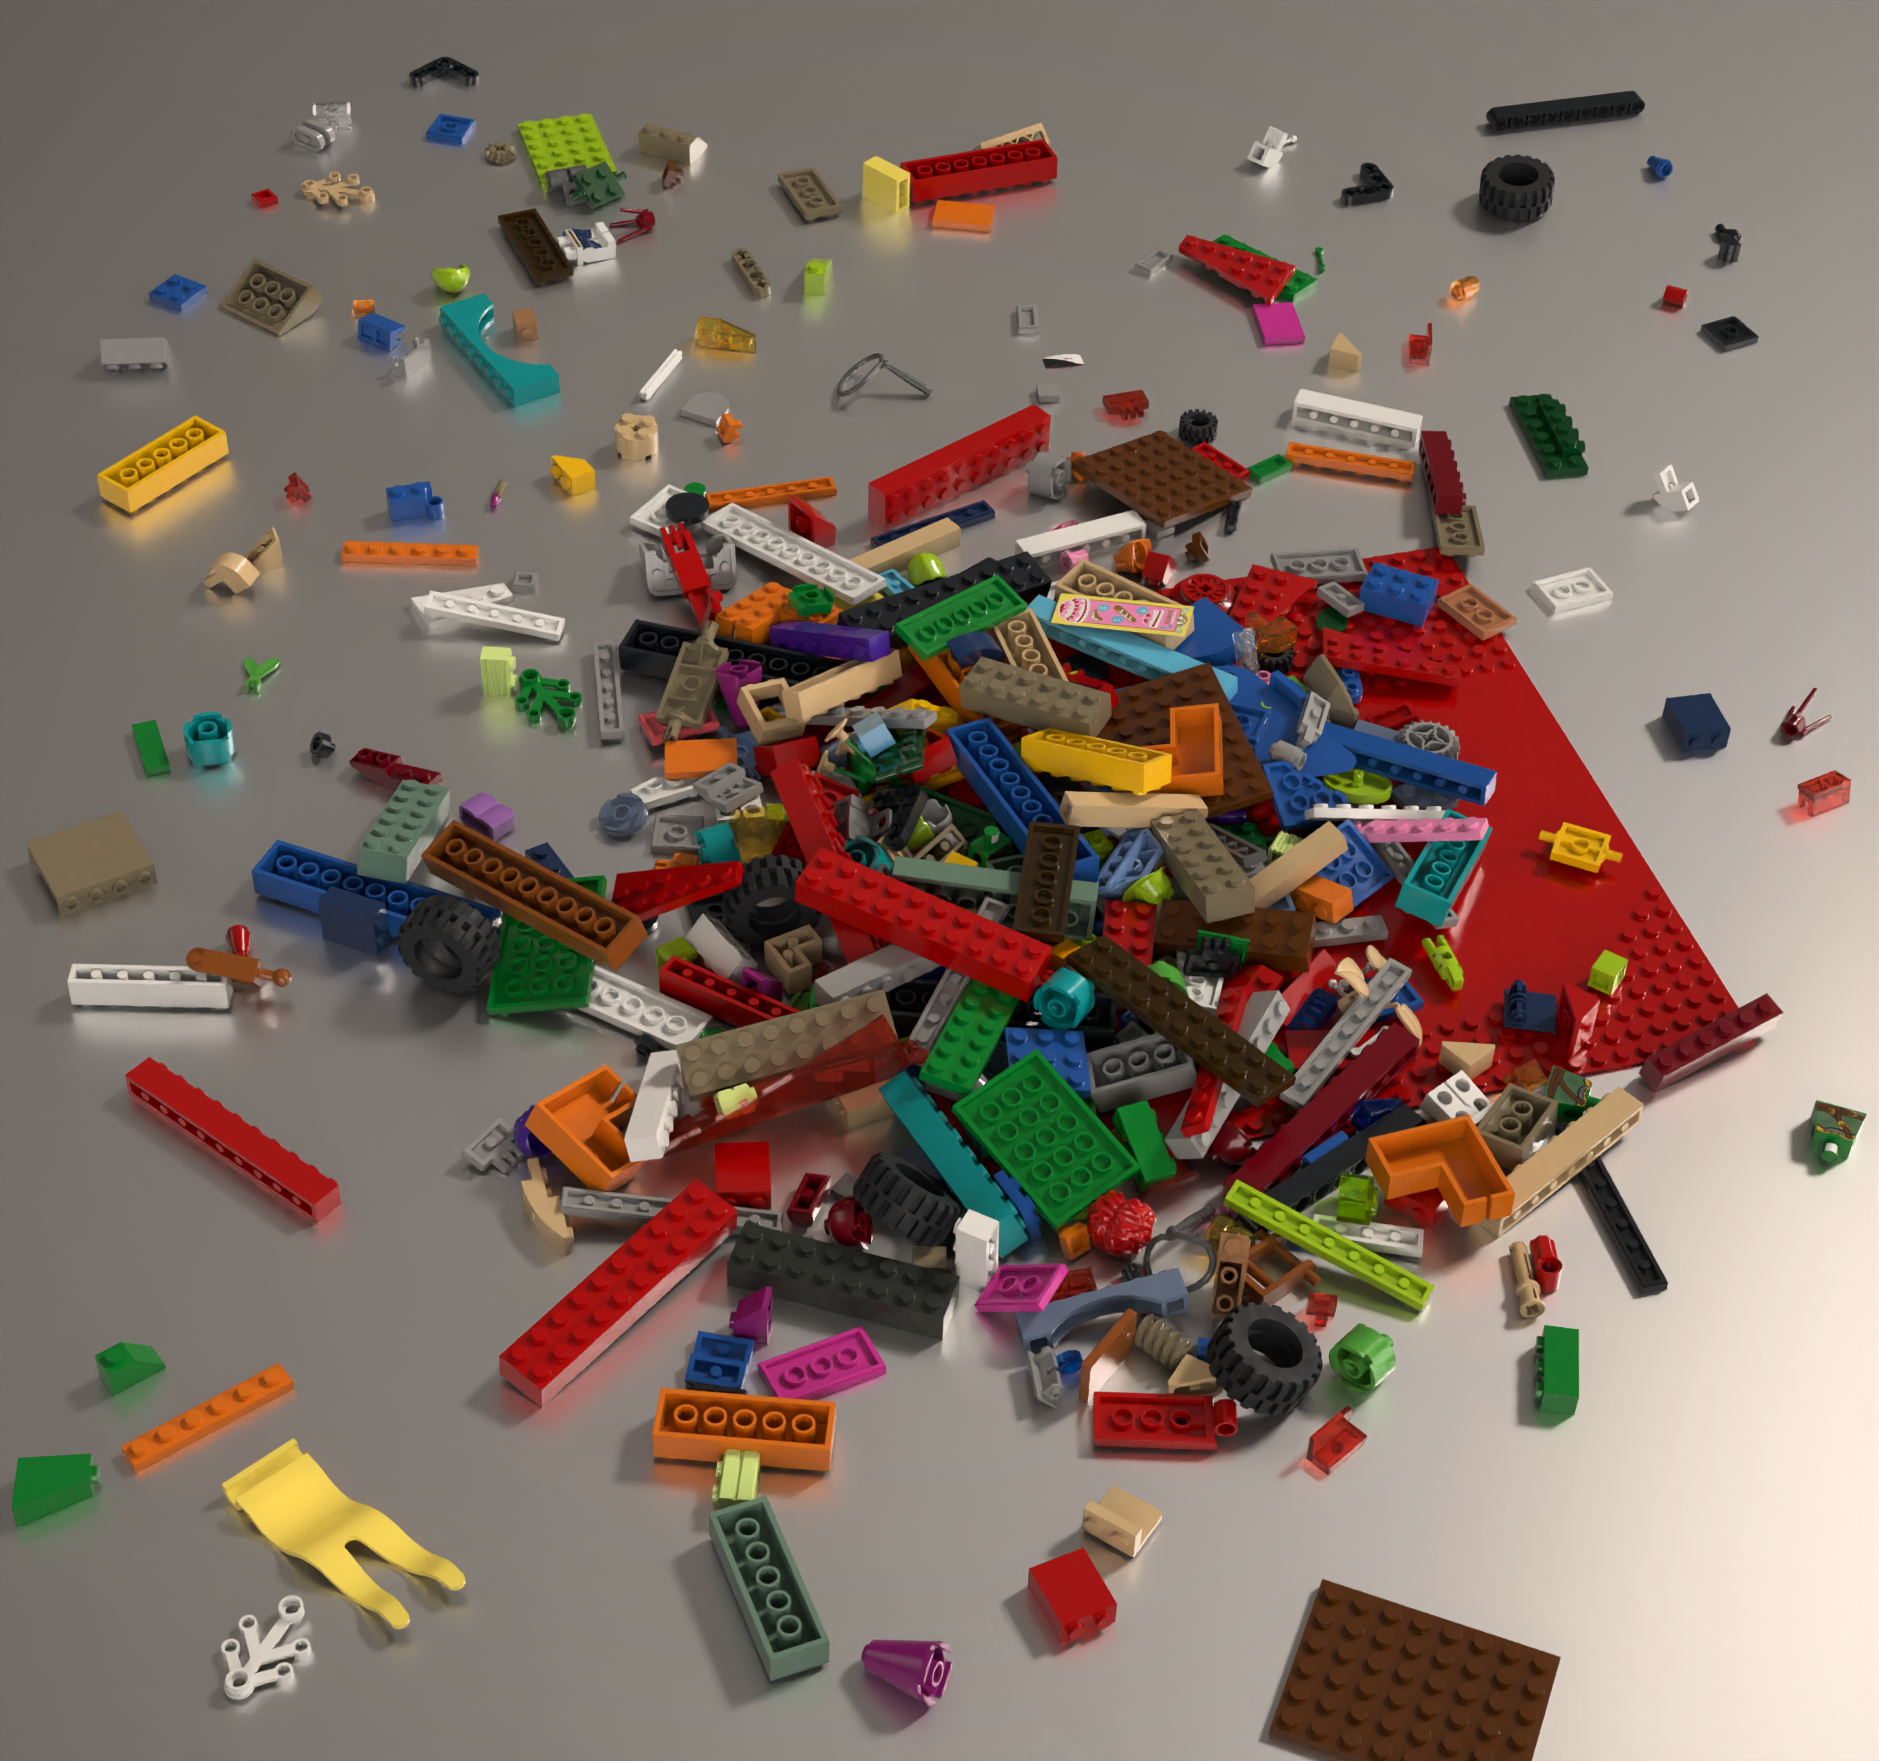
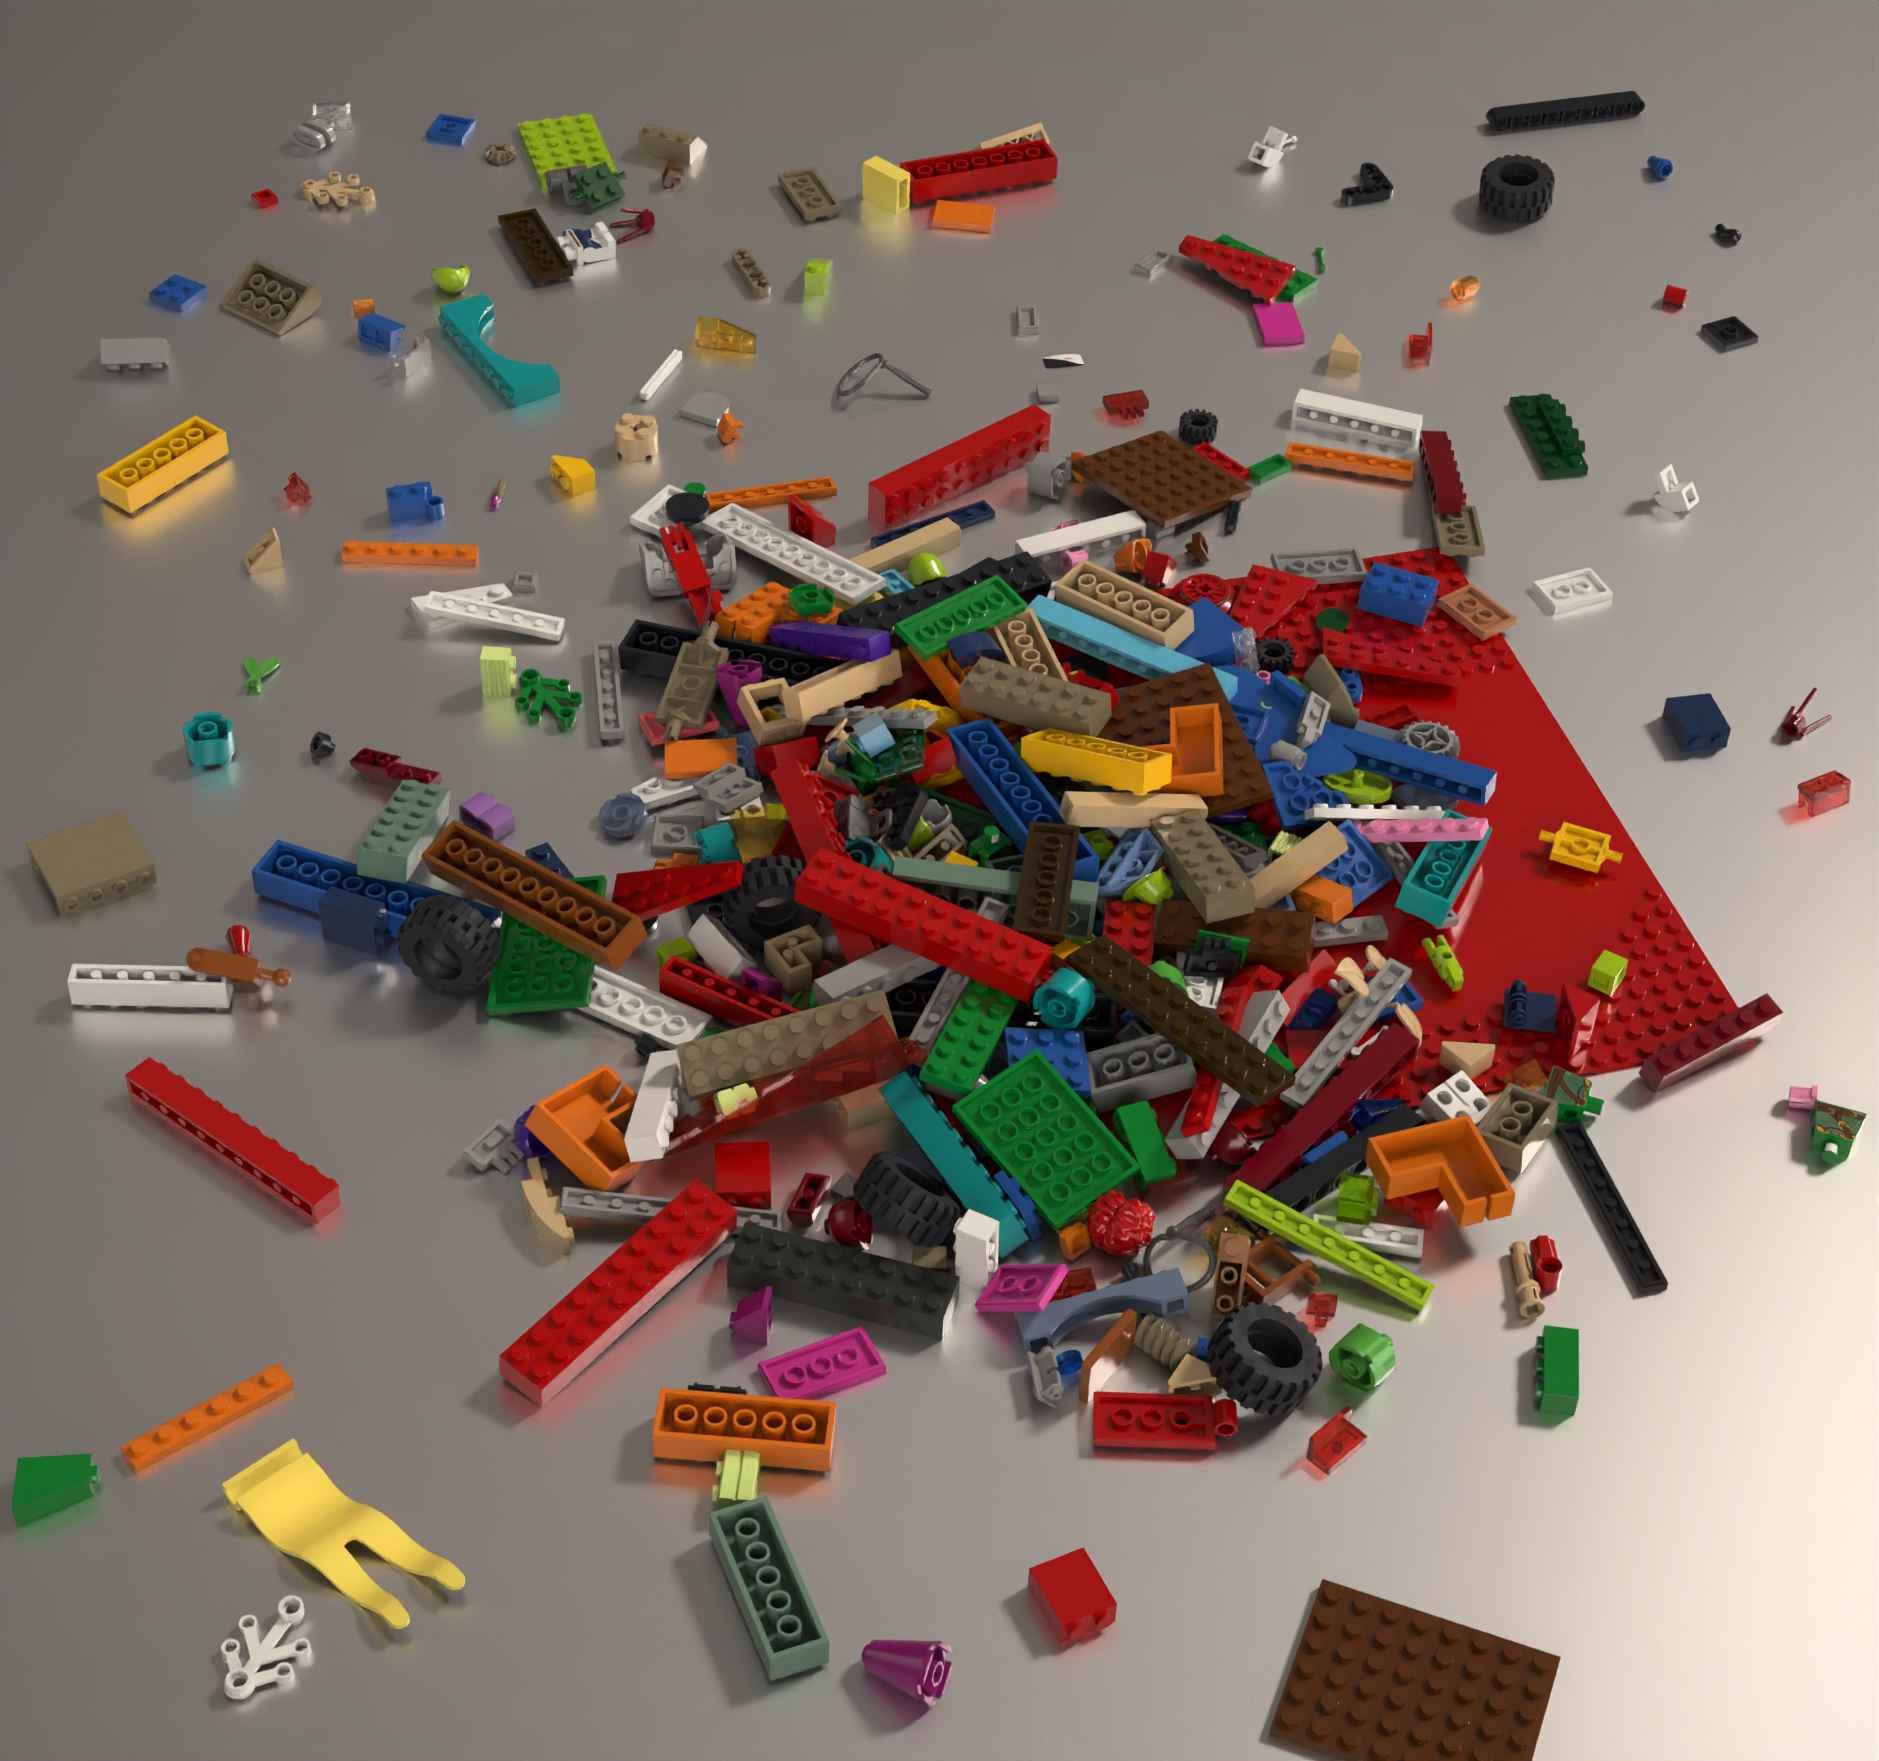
(127, 1365): green slope -> none
(151, 747): green tile -> none
(233, 570): tan brick -> none
(441, 67): black beam -> none
(525, 324): medium nougat brick -> none
(720, 1360): blue slope -> none
(1121, 1520): tan bracket -> none
(1122, 614): sticker -> none
(1273, 635): clear orange brick -> none
(1340, 599): light grey plate -> none
(1568, 1154): tan brick -> none
(1729, 249): black brick -> none
(1802, 1097): none -> bright pink bush

